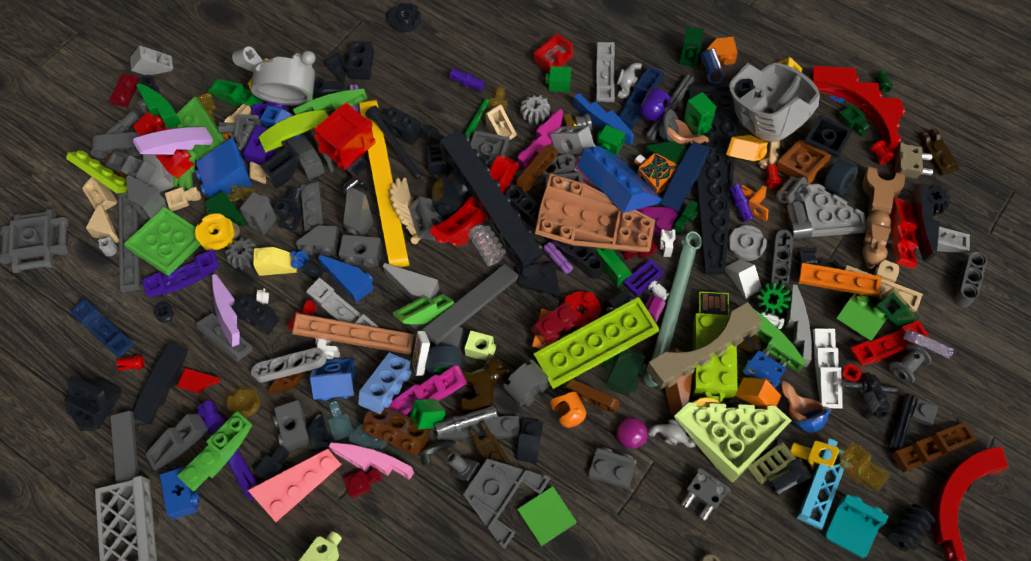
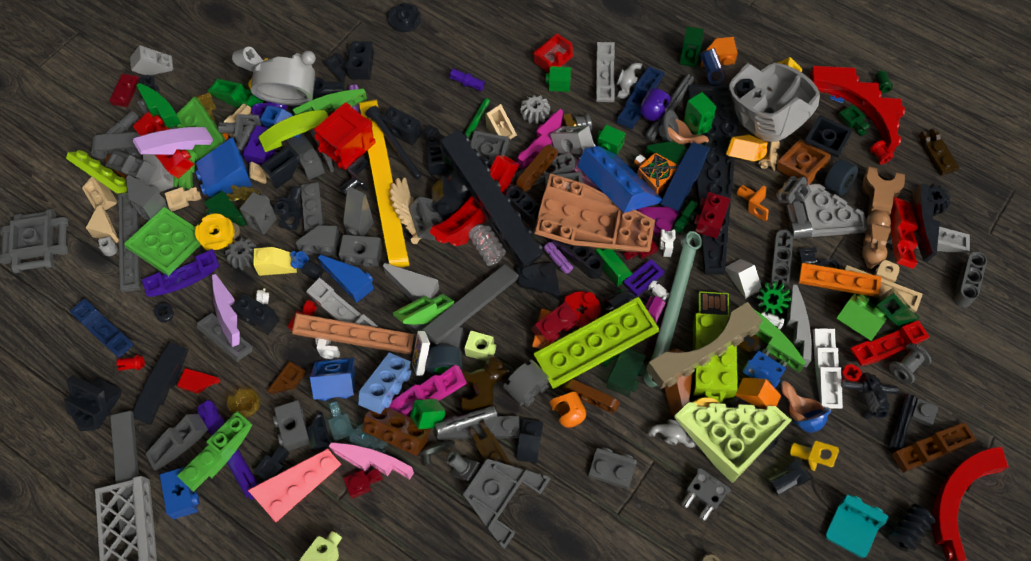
(268, 371): light grey beam -> none
(500, 95): clear yellow plate -> none
(547, 516): bright green tile -> none
(600, 118): blue slope -> none
(632, 433): magenta hair -> none
(712, 214): none -> dark red brick
(741, 202): dark purple pin -> none
(747, 243): light grey tile -> none
(772, 175): red pin -> none
(785, 453): olive slope -> none
(815, 486): medium azure fence -> none
(858, 467): clear yellow brick -> none
(909, 161): dark tan piece -> none
(929, 344): clear purple beam -> none

